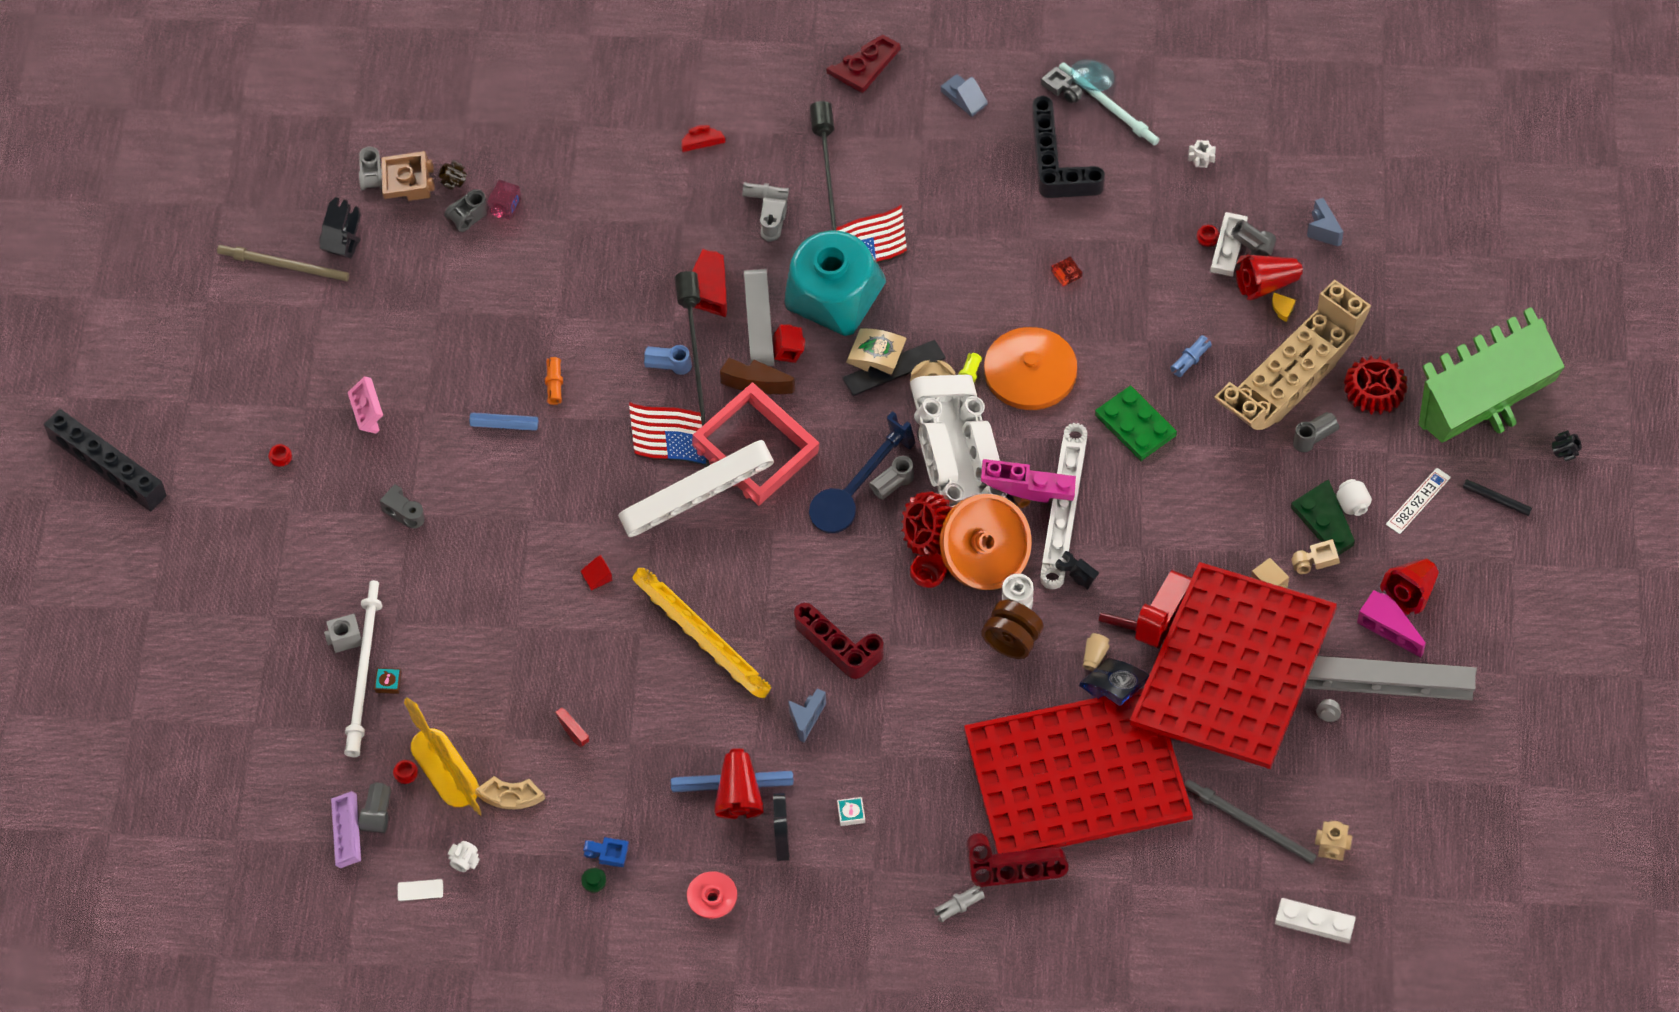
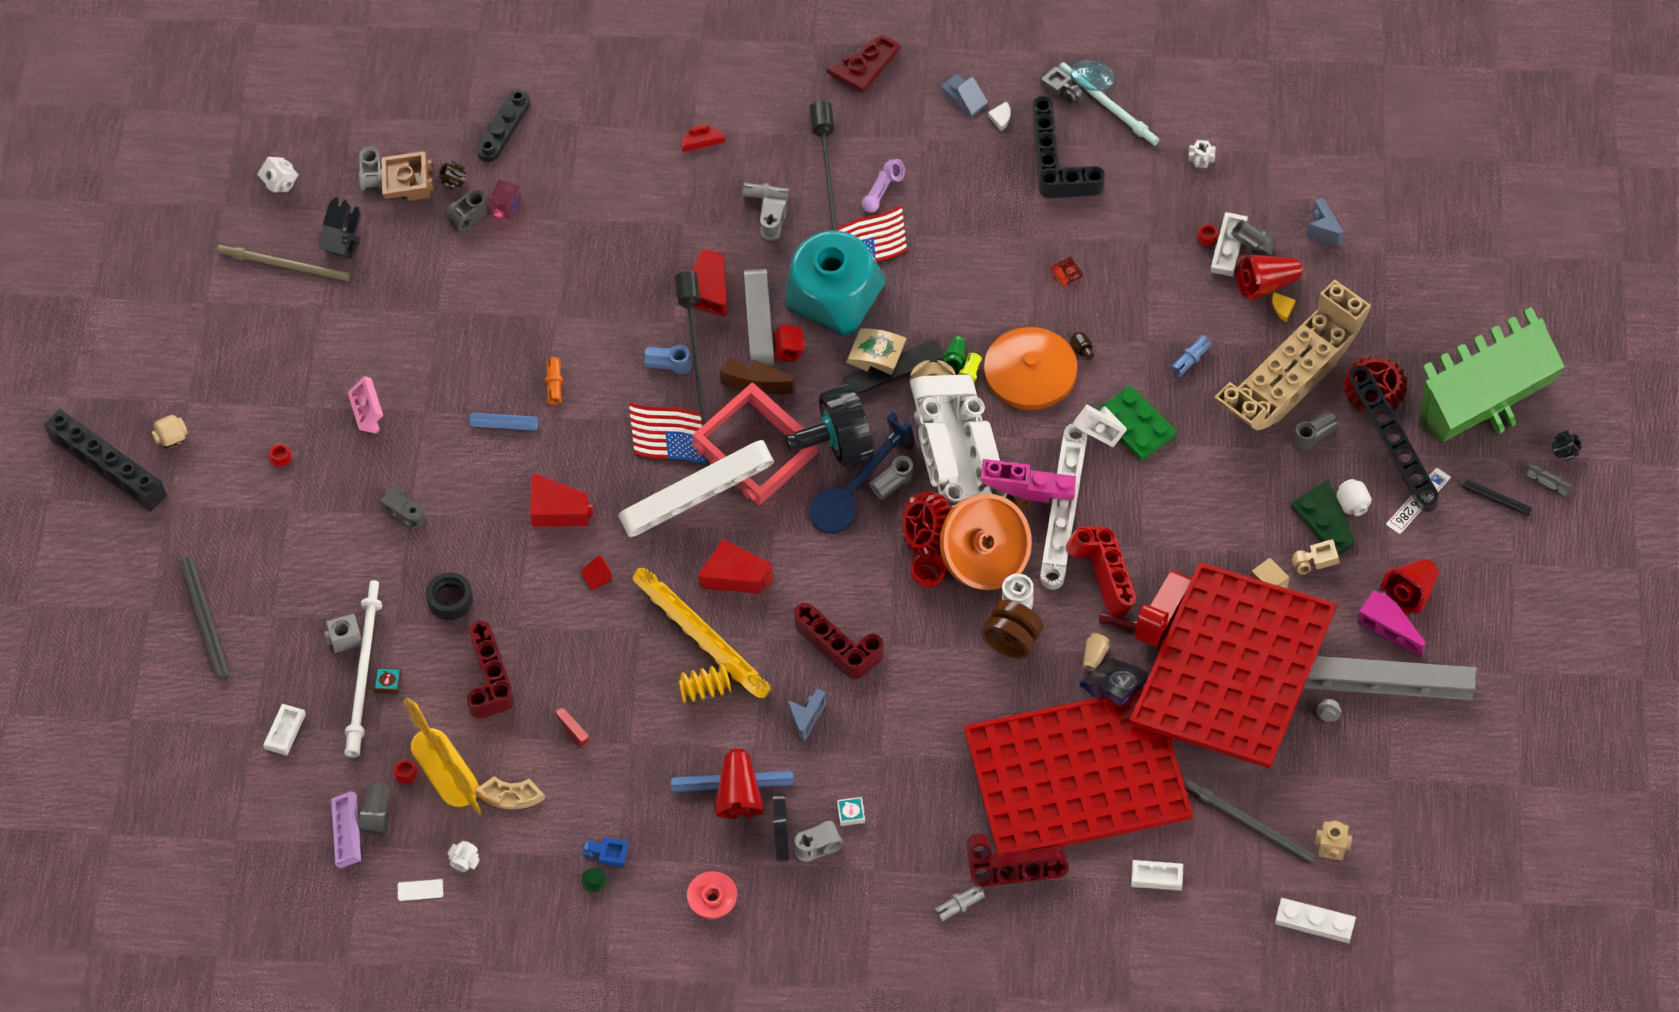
(169, 431): none -> tan head
(204, 618): none -> dark grey axle
(278, 174): none -> white brick
(284, 729): none -> white plate
(446, 580): none -> black tyre
(489, 665): none -> dark red beam
(503, 125): none -> black plate
(558, 504): none -> red slope
(704, 683): none -> yellow piece
(735, 570): none -> red slope
(818, 841): none -> light grey piece
(842, 425): none -> black wheel
(871, 202): none -> lavender piece
(955, 353): none -> green cone
(1000, 116): none -> white tile
(1079, 570): black plate -> none
(1082, 345): none -> dark brown cylinder
(1100, 424): none -> white slope
(1108, 564): none -> red beam
(1157, 875): none -> white plate
(1397, 448): none -> black beam
(1549, 480): none -> dark grey axle

